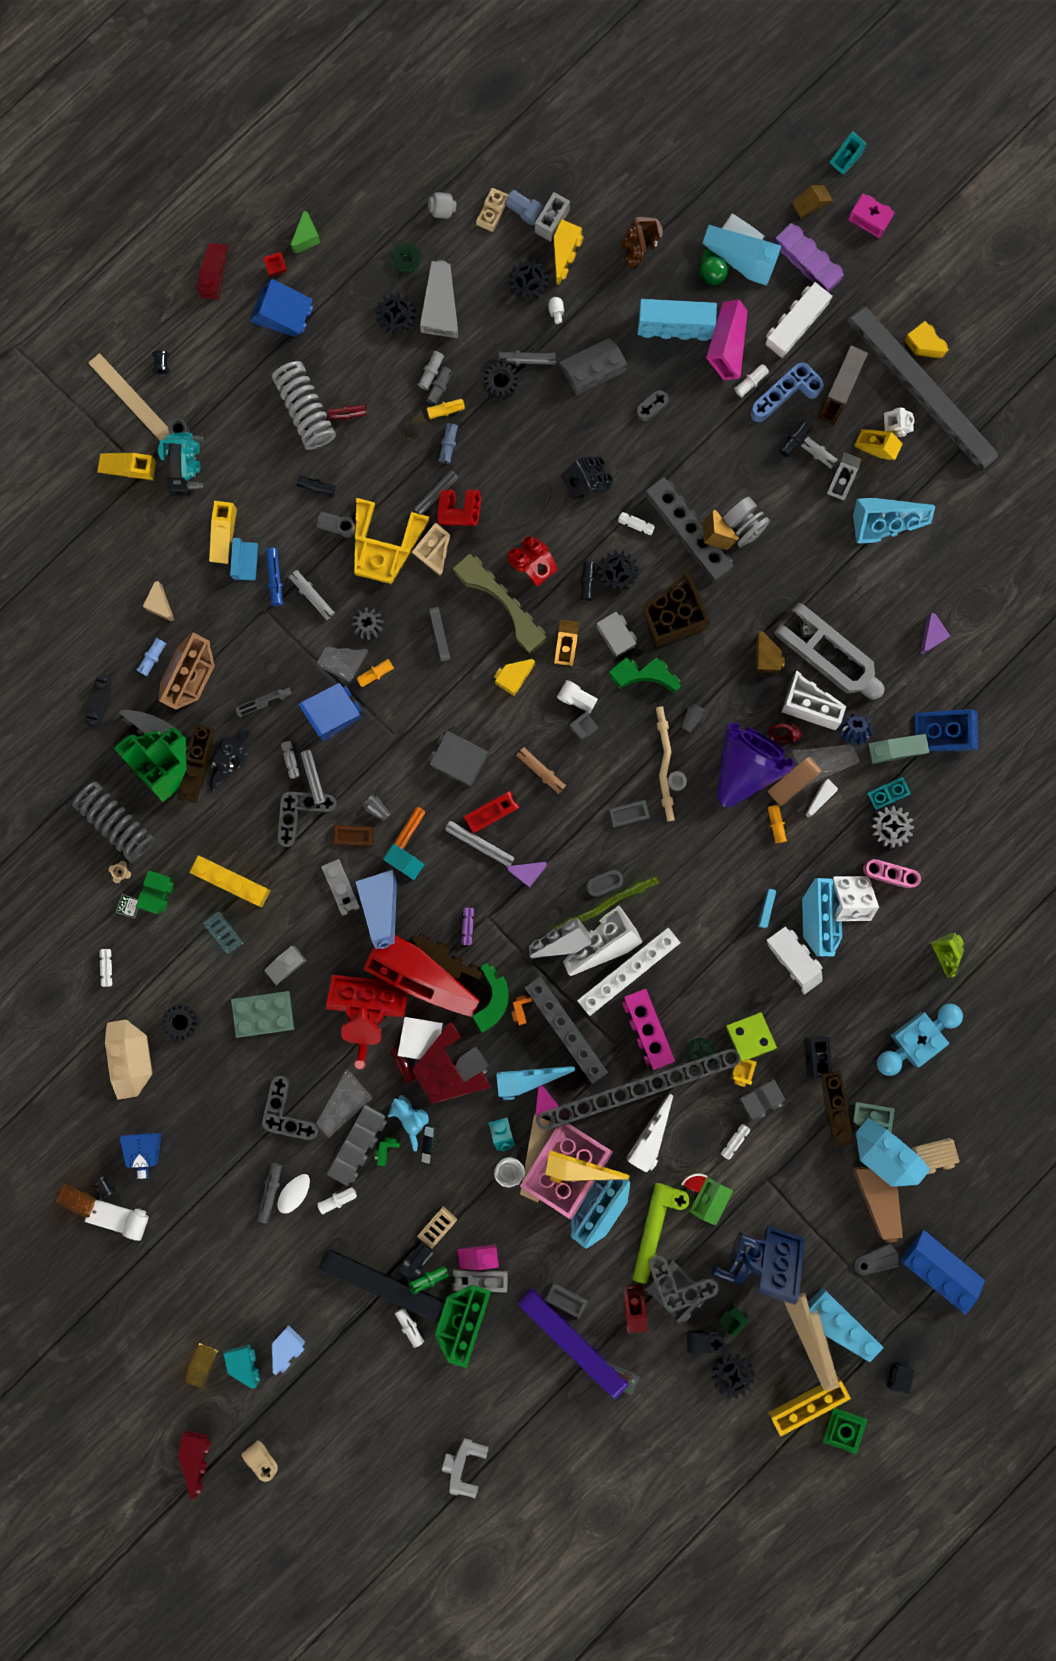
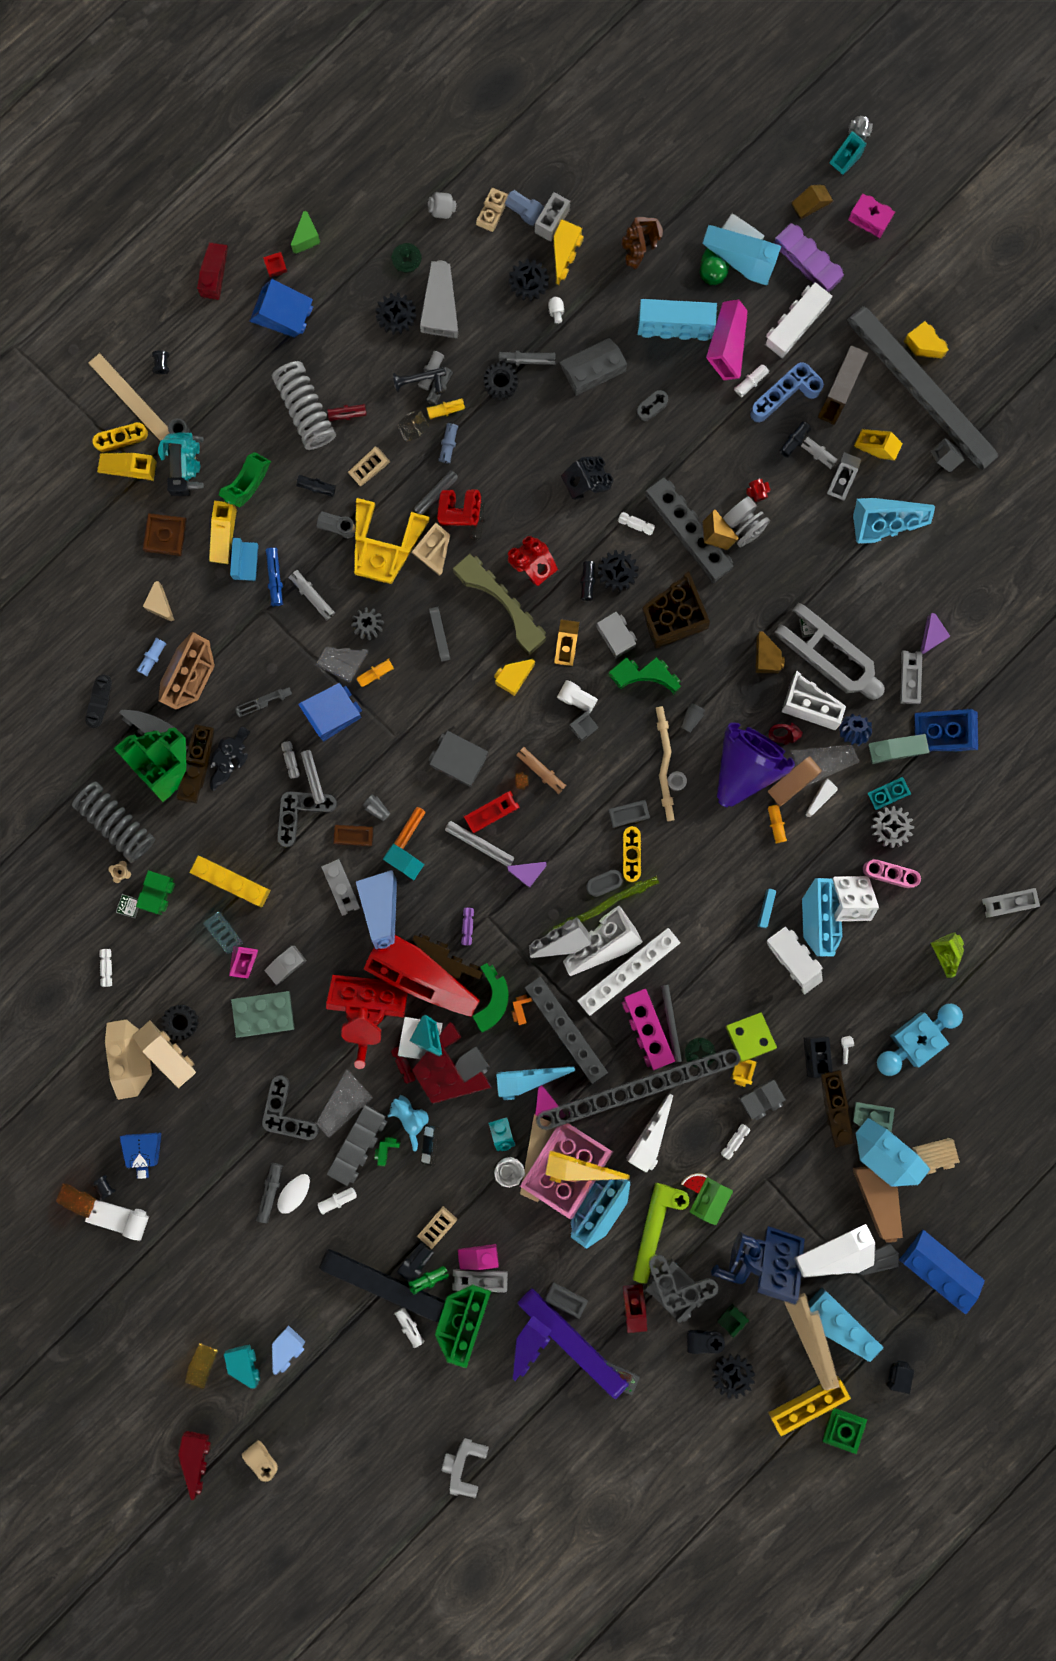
(113, 432): none -> yellow beam
(163, 1054): none -> tan wedge
(164, 534): none -> reddish brown tile
(242, 961): none -> dark pink slope
(247, 481): none -> green arch
(373, 471): none -> tan slope
(399, 381): none -> black piece
(427, 1036): none -> teal slope
(521, 780): none -> clear orange plate
(528, 1342): none -> dark purple slope
(638, 849): none -> yellow beam
(671, 1023): none -> dark grey bar
(758, 490): none -> red gear
(842, 1255): none -> white wedge
(846, 1042): none -> white hand
(861, 127): none -> light grey gear
(899, 422): white brick -> none
(911, 678): none -> light grey plate
(947, 455): none -> dark grey panel
(1011, 902): none -> light grey plate

